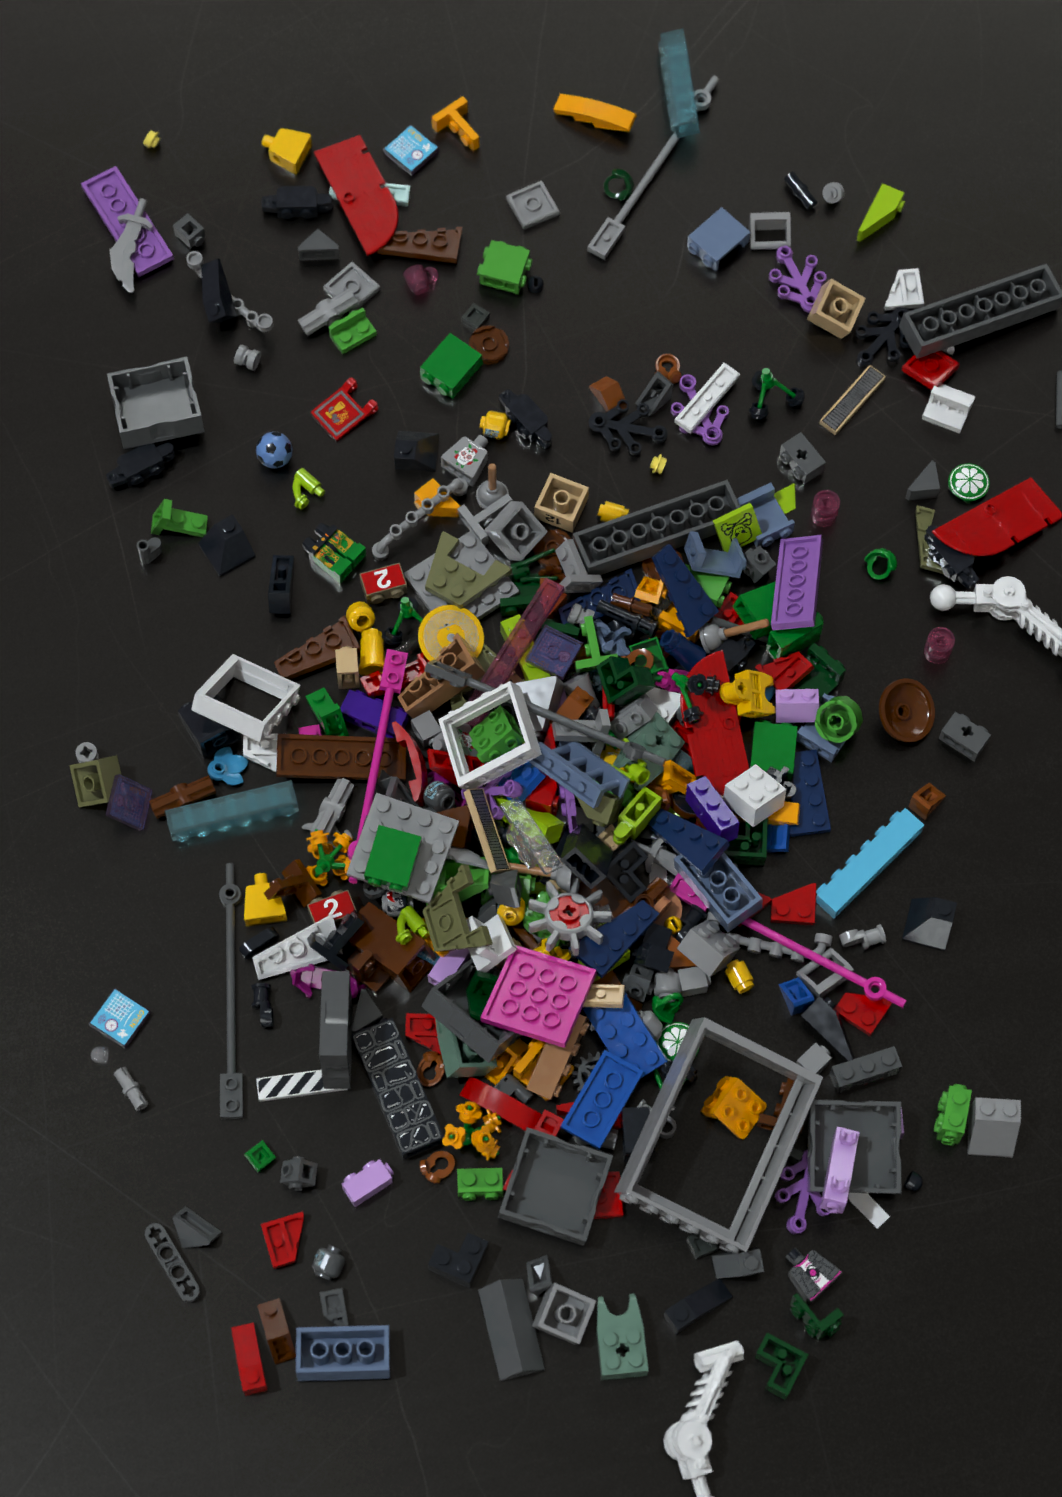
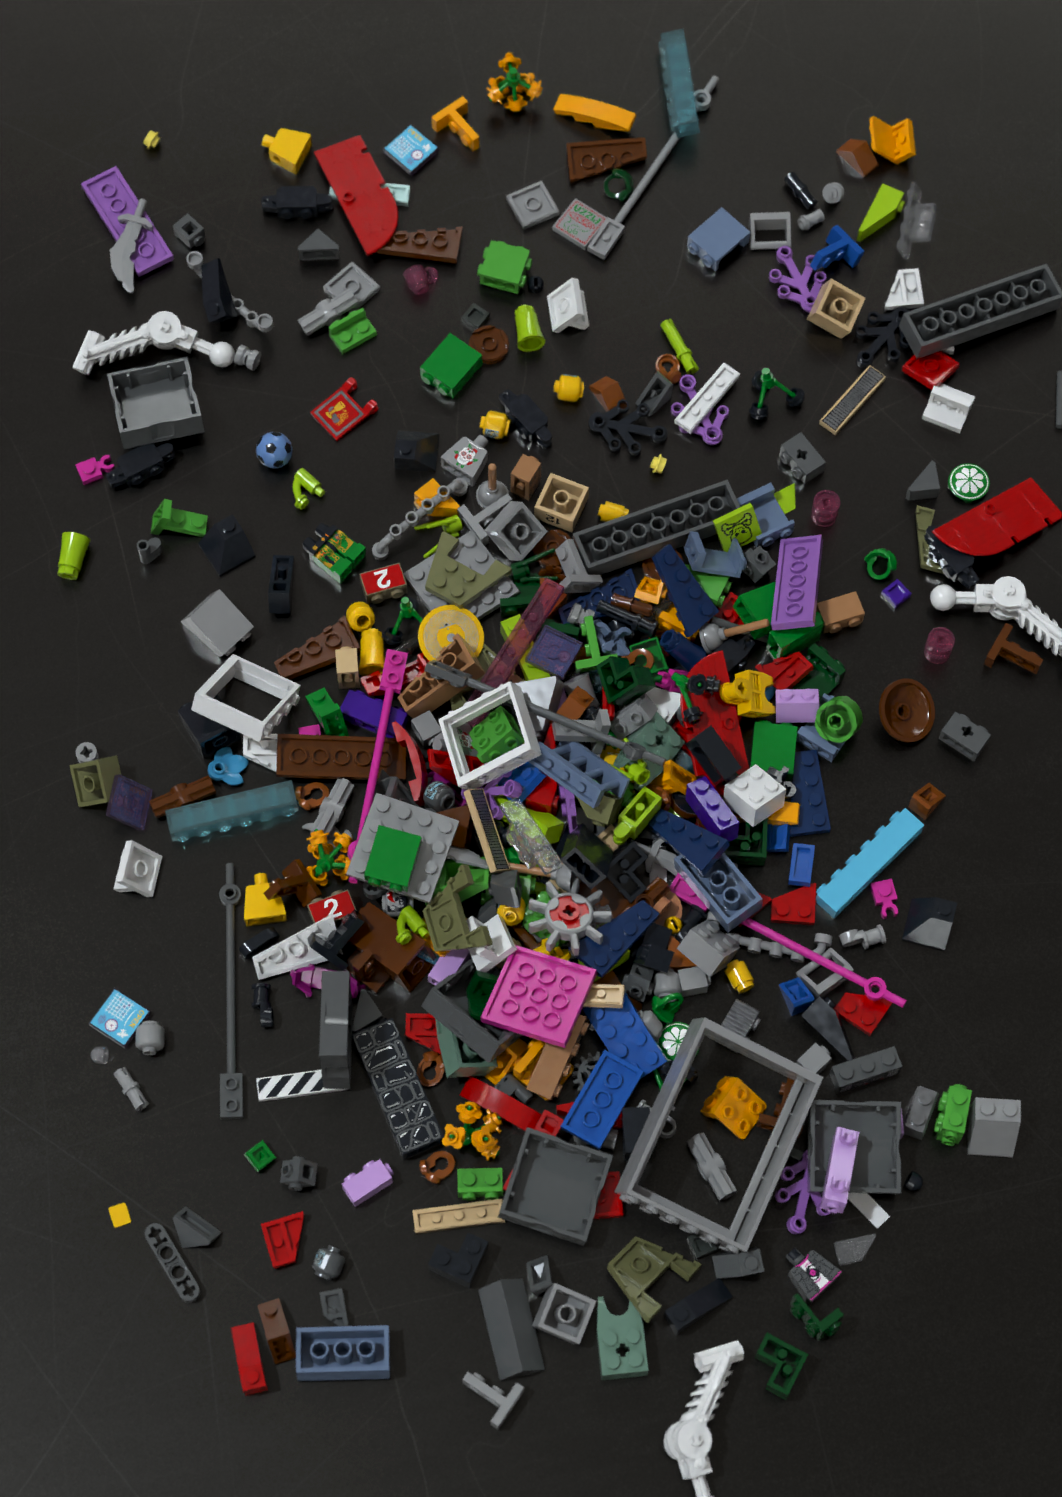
(72, 554): none -> lime plant
(92, 470): none -> dark pink plate
(119, 1215): none -> yellow sticker
(137, 869): none -> white bracket
(150, 1037): none -> light grey head
(161, 330): none -> white piece
(218, 623): none -> light grey slope
(301, 792): none -> dark orange piece
(449, 525): none -> lime plant
(457, 1216): none -> tan tile
(495, 1396): none -> light grey bracket
(518, 82): none -> light orange plant
(526, 476): none -> medium nougat brick
(528, 329): none -> lime plant
(568, 307): none -> white bracket
(569, 388): none -> yellow head
(579, 224): none -> light grey tile
(597, 157): none -> reddish brown wing
(640, 1266): none -> olive wing
(683, 353): none -> lime pin
(711, 1166): none -> light grey piece
(714, 756): none -> black window
(741, 1019): none -> flat silver brick
(801, 864): none -> blue tile
(811, 219): none -> light grey pin
(839, 247): none -> blue bracket
(841, 612): none -> medium nougat brick
(853, 1249): none -> clear tile
(858, 155): none -> dark orange slope
(884, 895): none -> dark pink plate
(894, 141): none -> light orange bracket
(896, 593): none -> dark purple tile
(917, 221): none -> clear bracket
(920, 1112): none -> flat silver brick
(1012, 652): none -> reddish brown bracket

